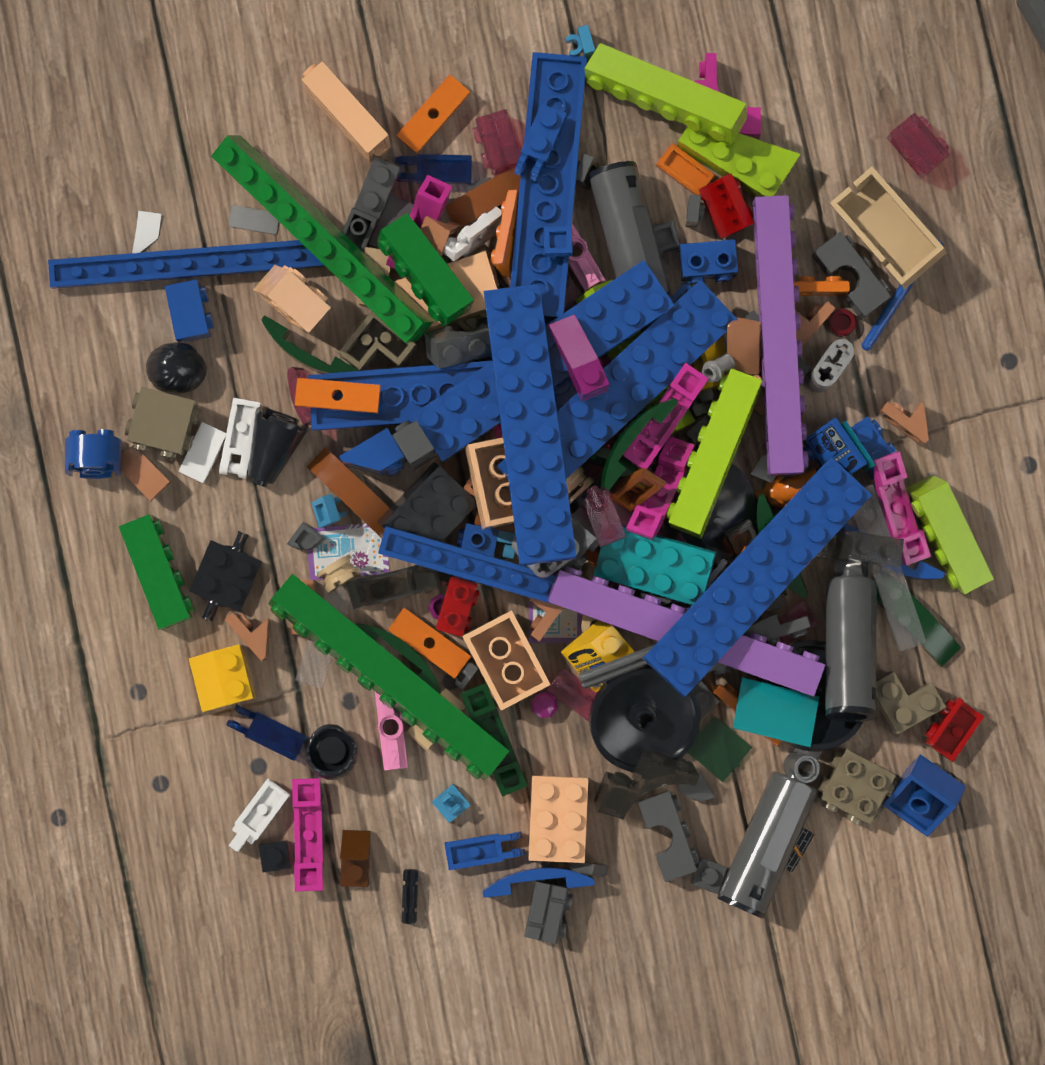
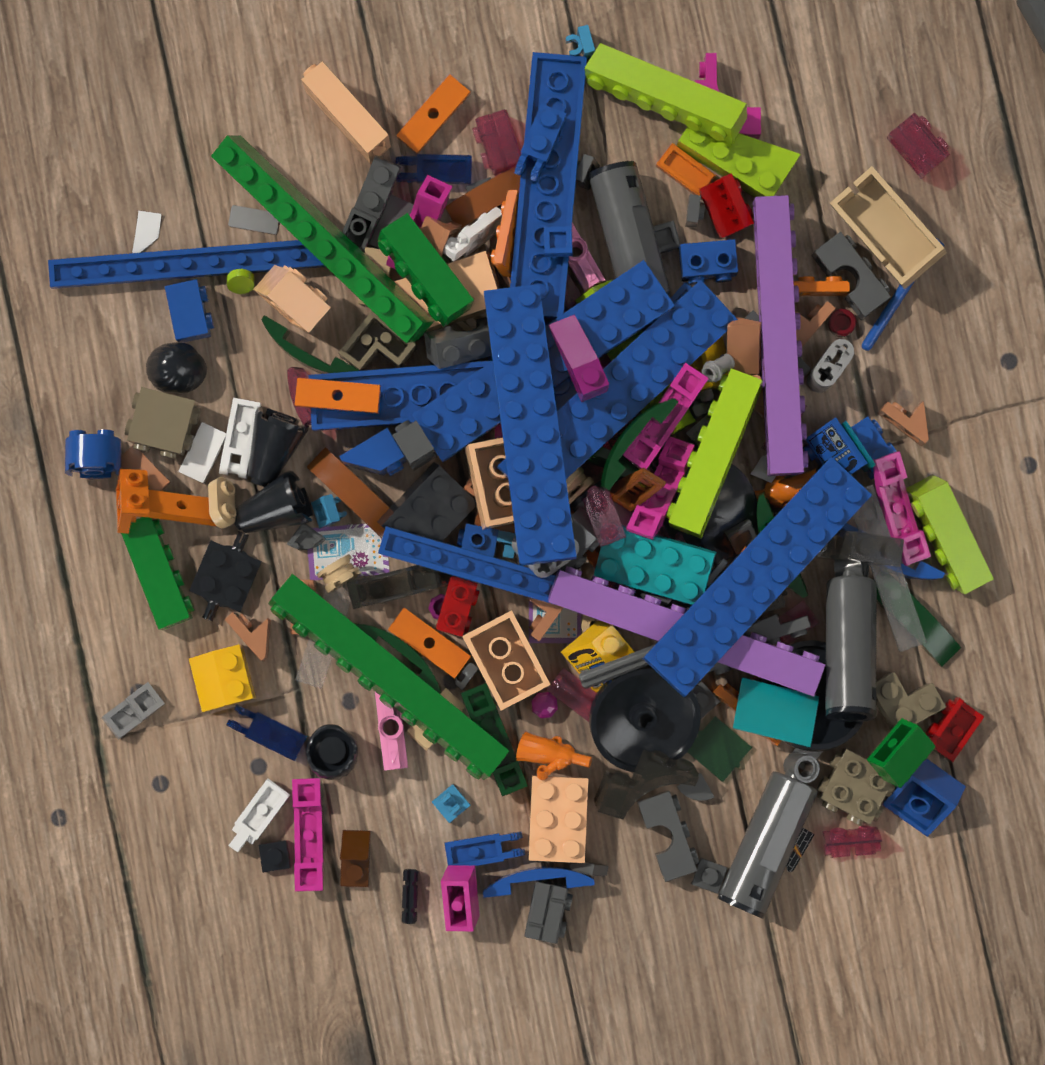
(131, 498): none -> orange bracket
(133, 710): none -> light grey slope
(179, 507): none -> orange tile
(222, 502): none -> tan plate
(240, 281): none -> lime tile
(275, 506): none -> black cone
(460, 898): none -> dark pink brick
(549, 752): none -> orange piece
(864, 839): none -> clear pink hinge
(901, 753): none -> green brick

